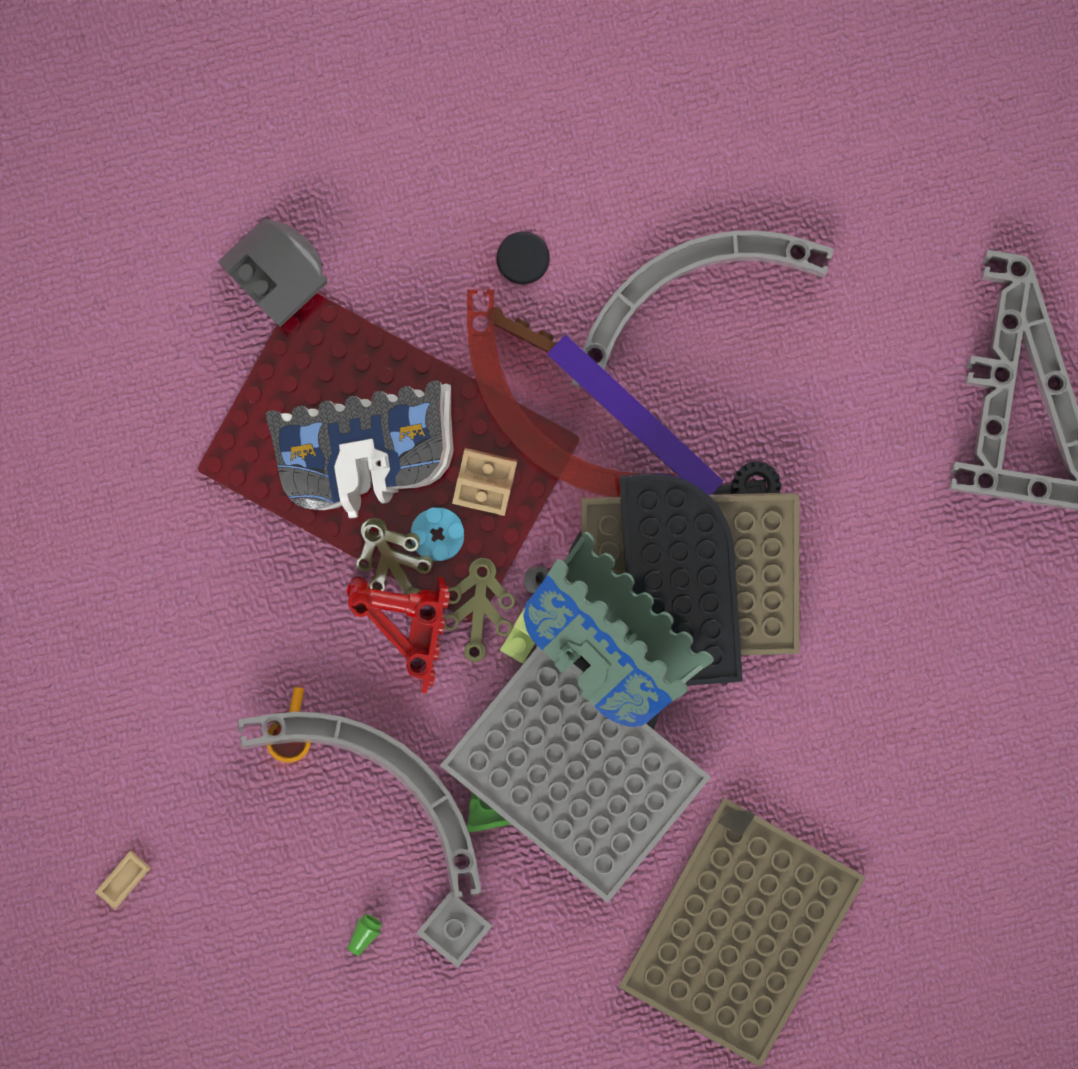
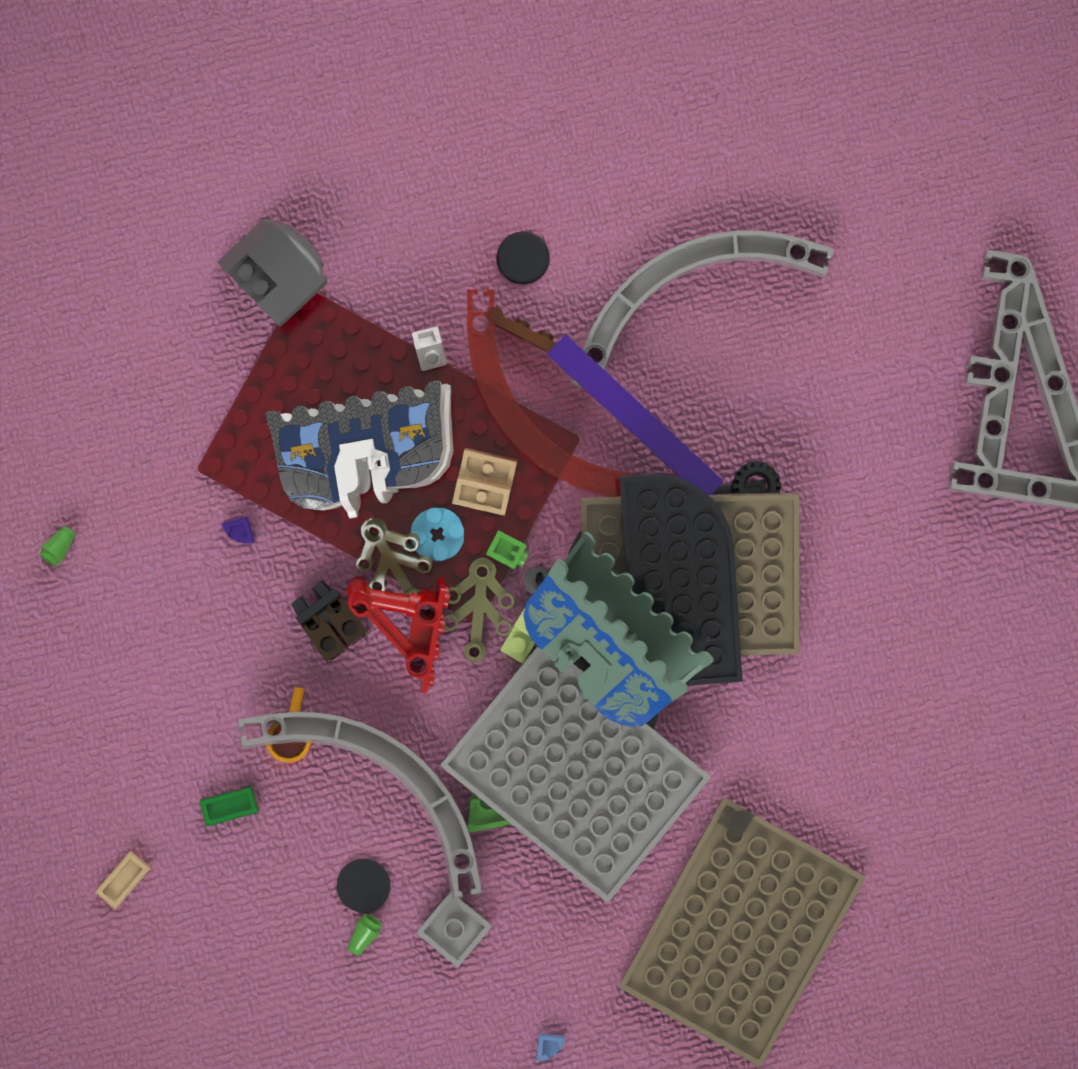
(57, 546): none -> bright green cone
(229, 806): none -> green tile
(239, 530): none -> dark purple tile
(322, 616): none -> dark brown hips
(363, 885): none -> black piece
(429, 348): none -> white bracket
(508, 550): none -> bright green bracket
(549, 1046): none -> medium blue tile

